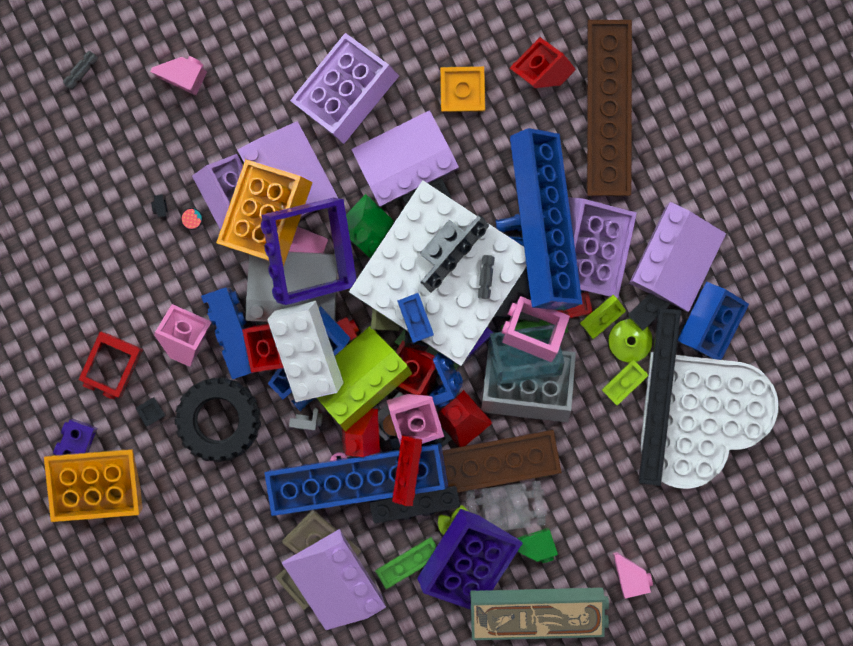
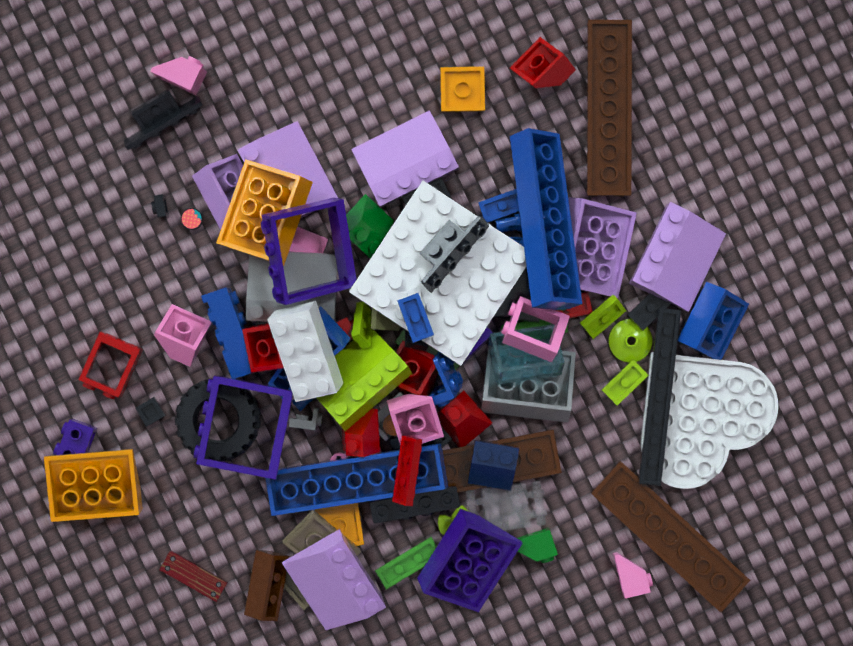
(80, 70): dark grey axle -> none
(159, 114): none -> black bracket
(193, 576): none -> dark red tile
(208, 410): none -> dark purple window
(266, 586): none -> reddish brown brick
(344, 88): lavender slope -> none
(346, 519): none -> light orange plate
(362, 325): none -> lime plate
(486, 277): dark grey axle -> none
(493, 465): none -> dark blue slope
(499, 206): none -> blue plate
(539, 613): brick -> none
(670, 536): none -> reddish brown plate

